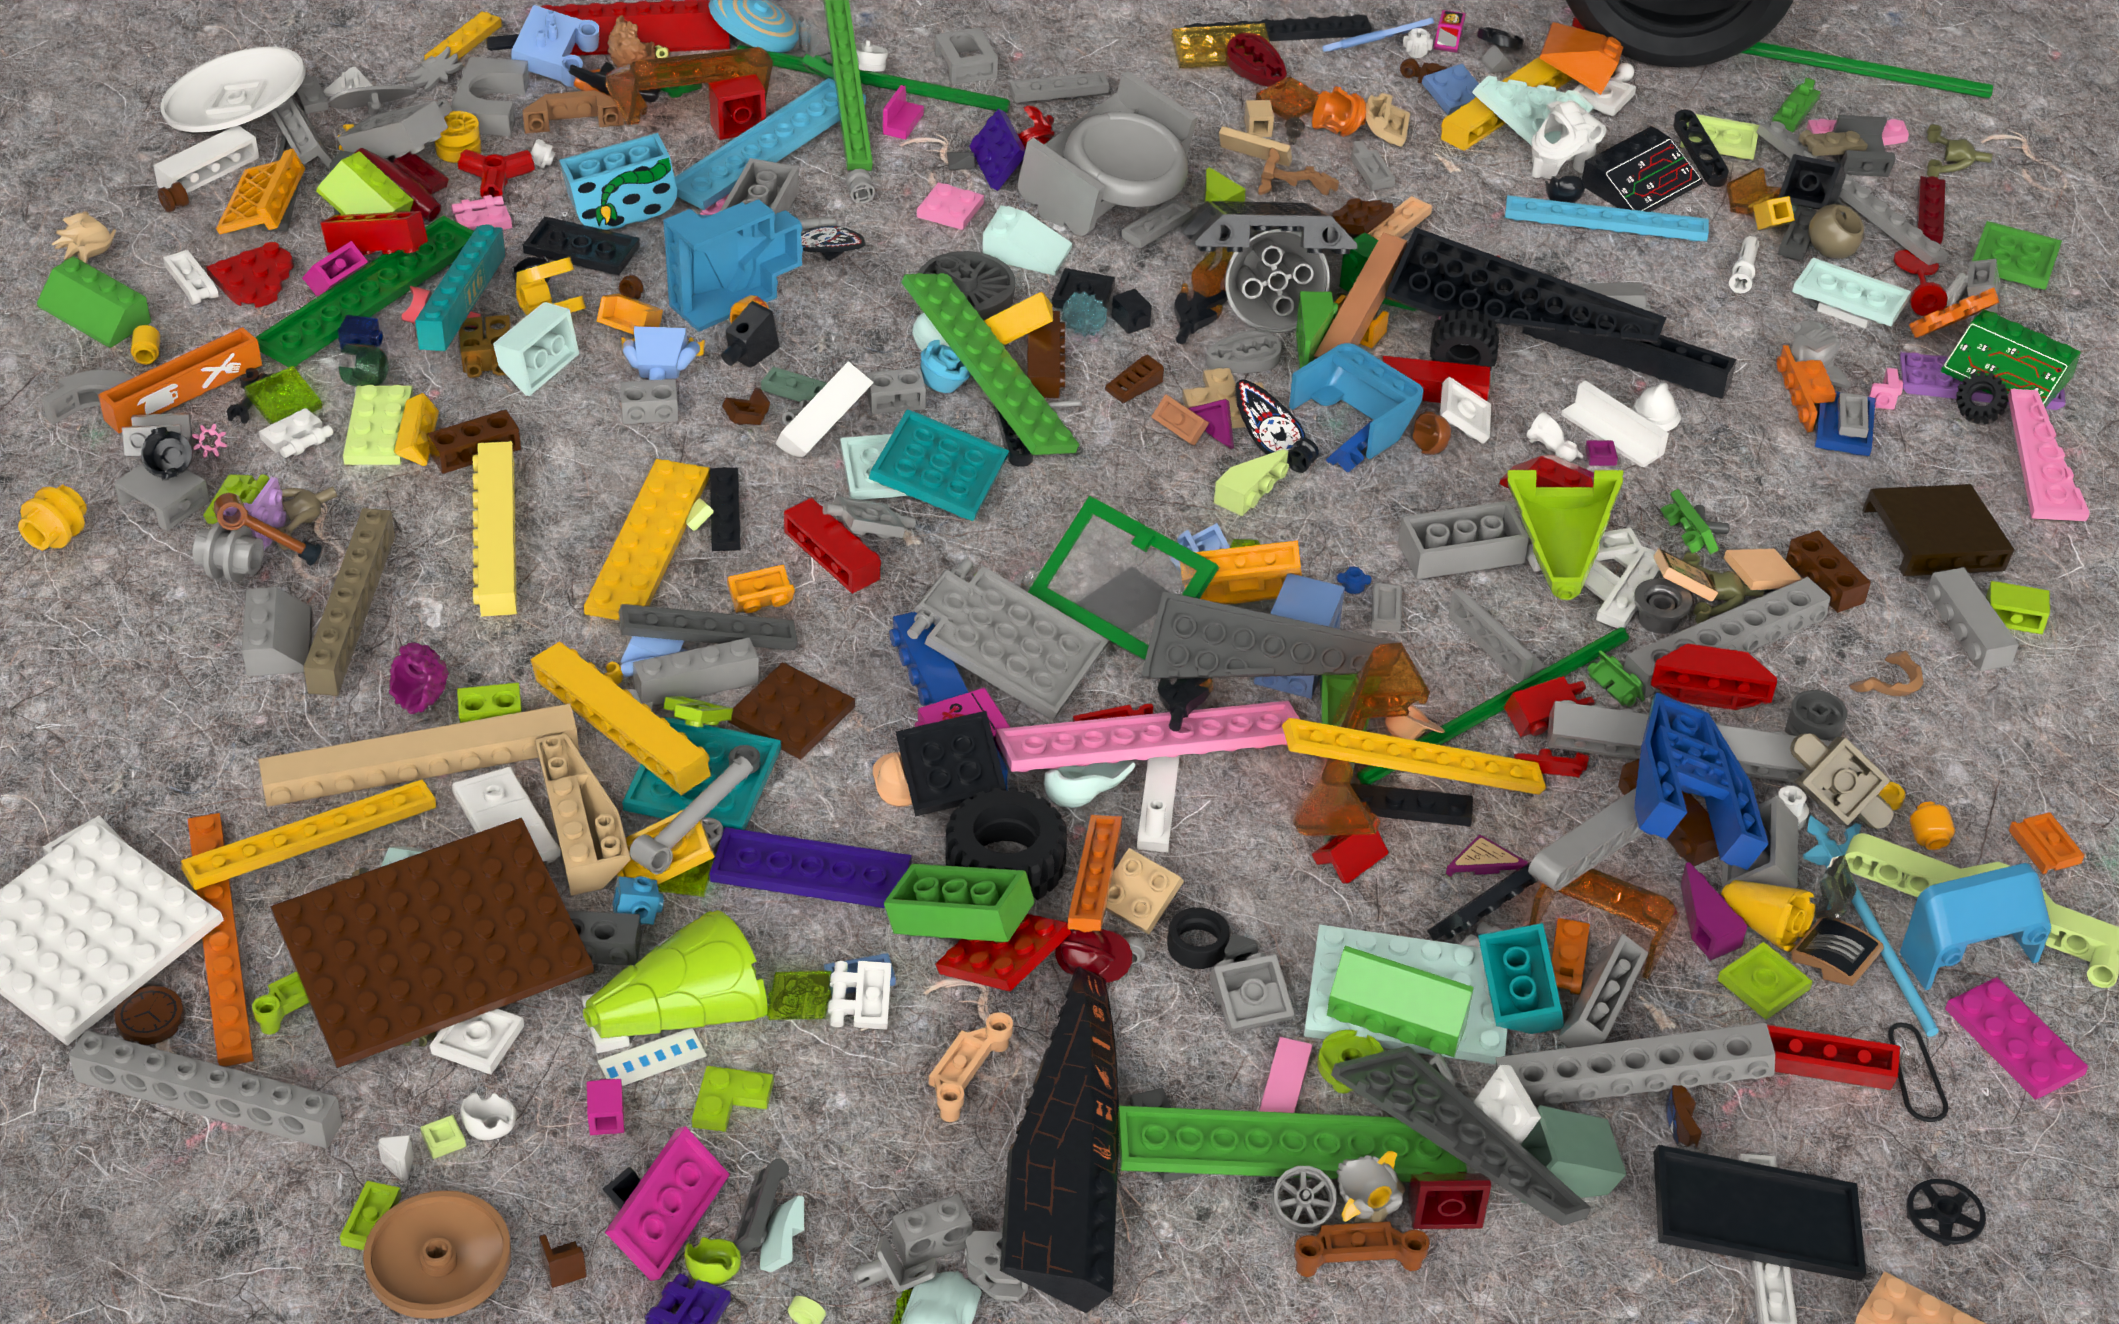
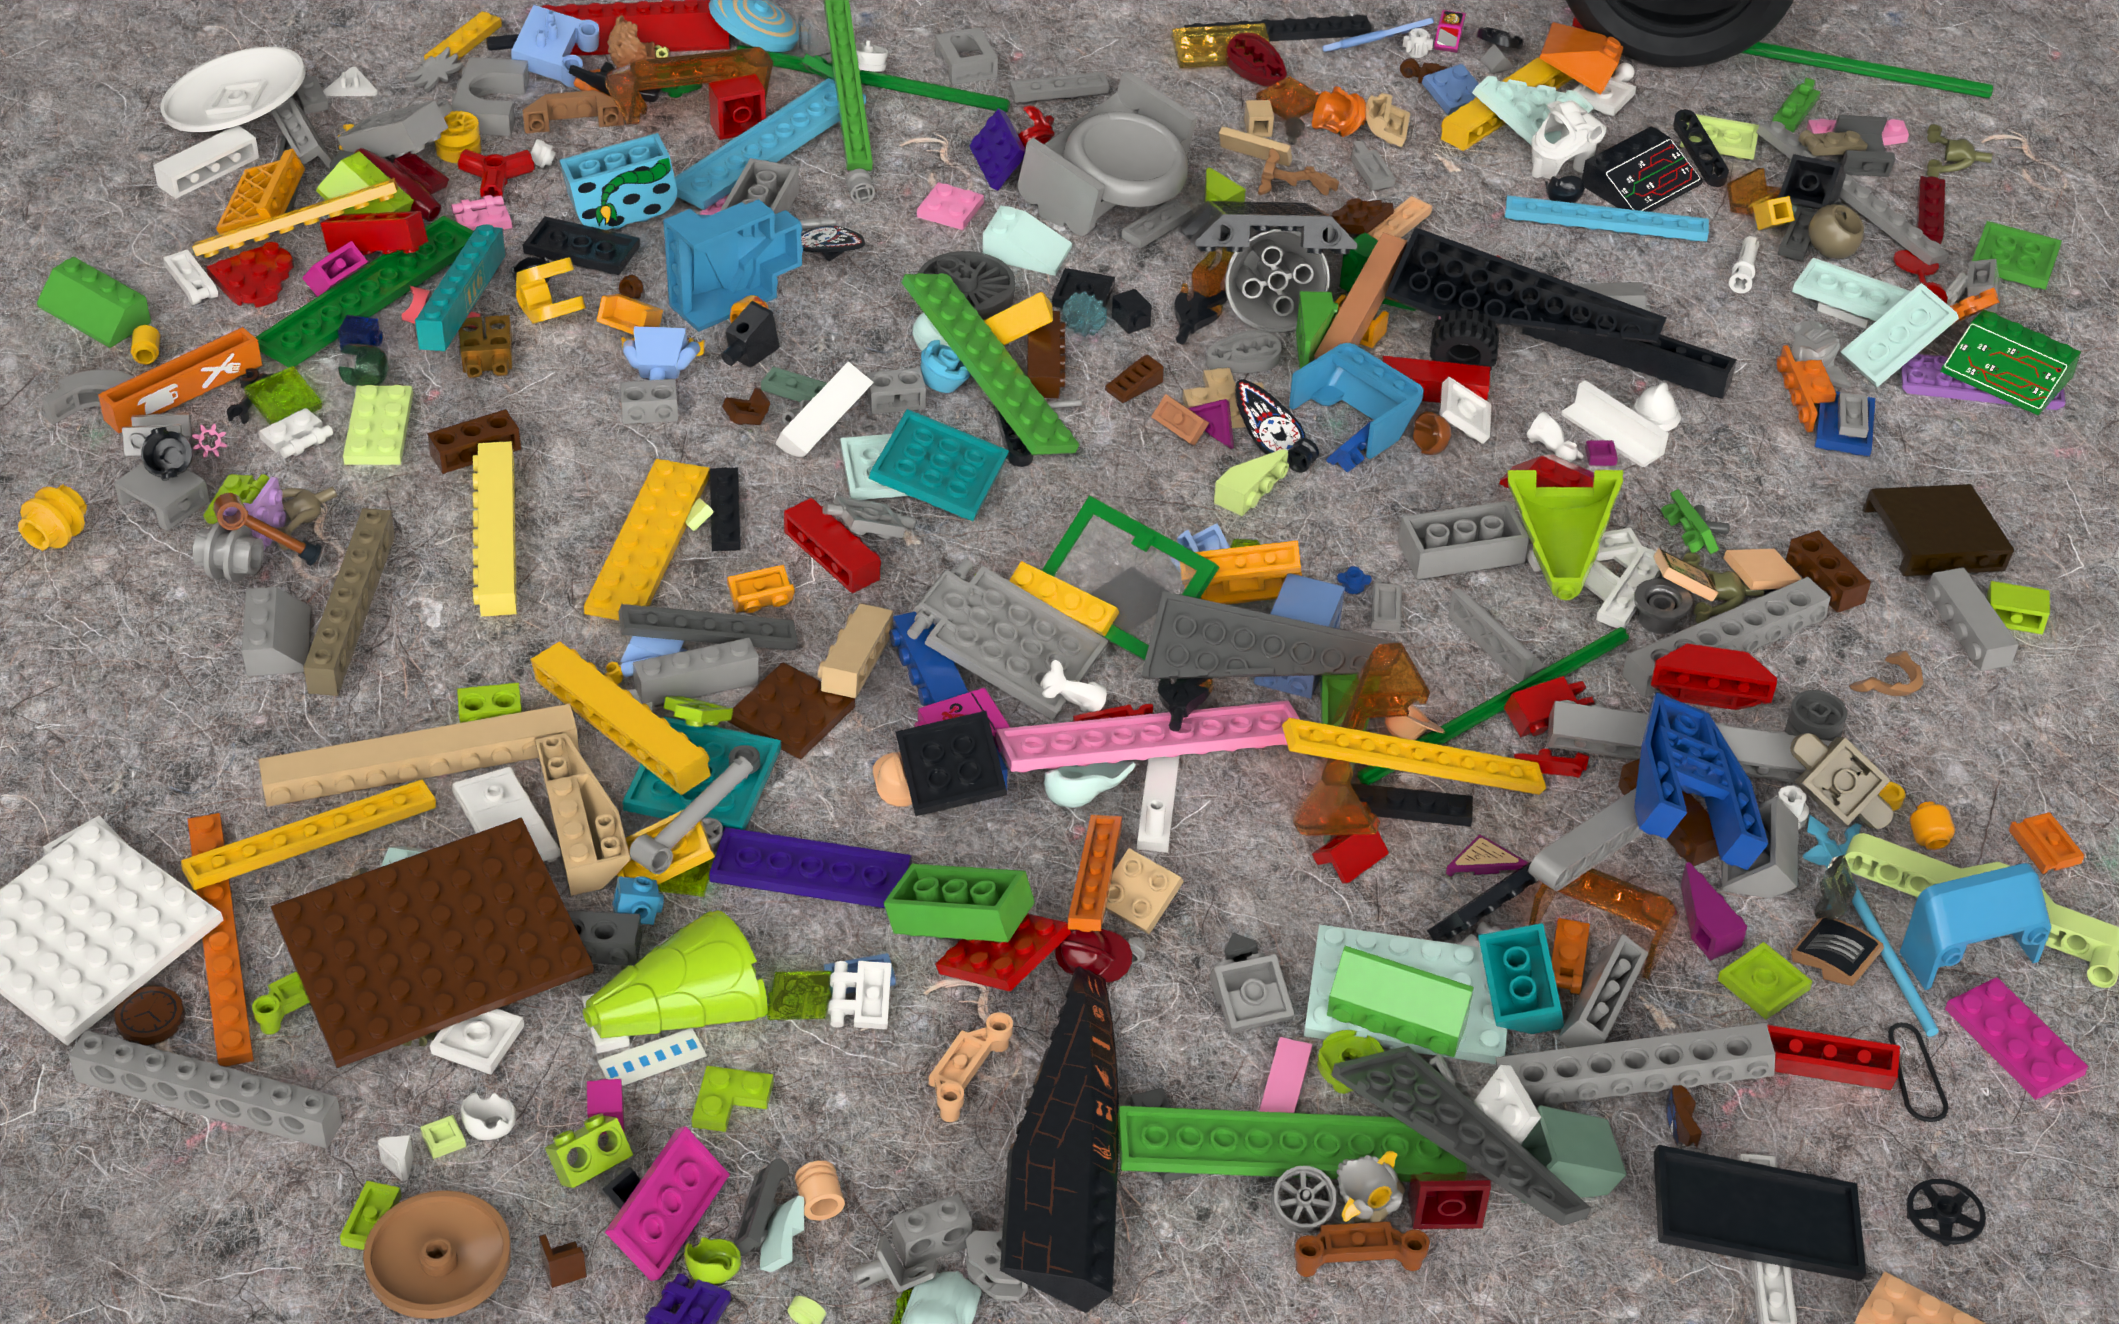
(83, 237): tan hair -> none
(173, 197): reddish brown wheel -> none
(286, 221): none -> yellow plate
(370, 96): light grey shield -> none
(417, 420): yellow slope -> none
(417, 677): magenta piece -> none
(537, 347): light aqua slope -> none
(590, 1158): none -> lime brick
(820, 1190): none -> light nougat piece
(856, 650): none -> tan brick
(901, 116): dark pink panel -> none
(960, 160): dark grey slope -> none
(1013, 818): black tyre -> none
(1066, 598): none -> yellow plate
(1088, 696): none -> white animal
(1198, 919): black tyre -> none
(1625, 686): bright green hinge -> none
(1772, 910): yellow cone -> none
(1887, 392): bright pink bracket -> none
(1899, 335): none -> light aqua plate
(1977, 383): black tyre -> none
(2045, 473): bright pink wing -> none

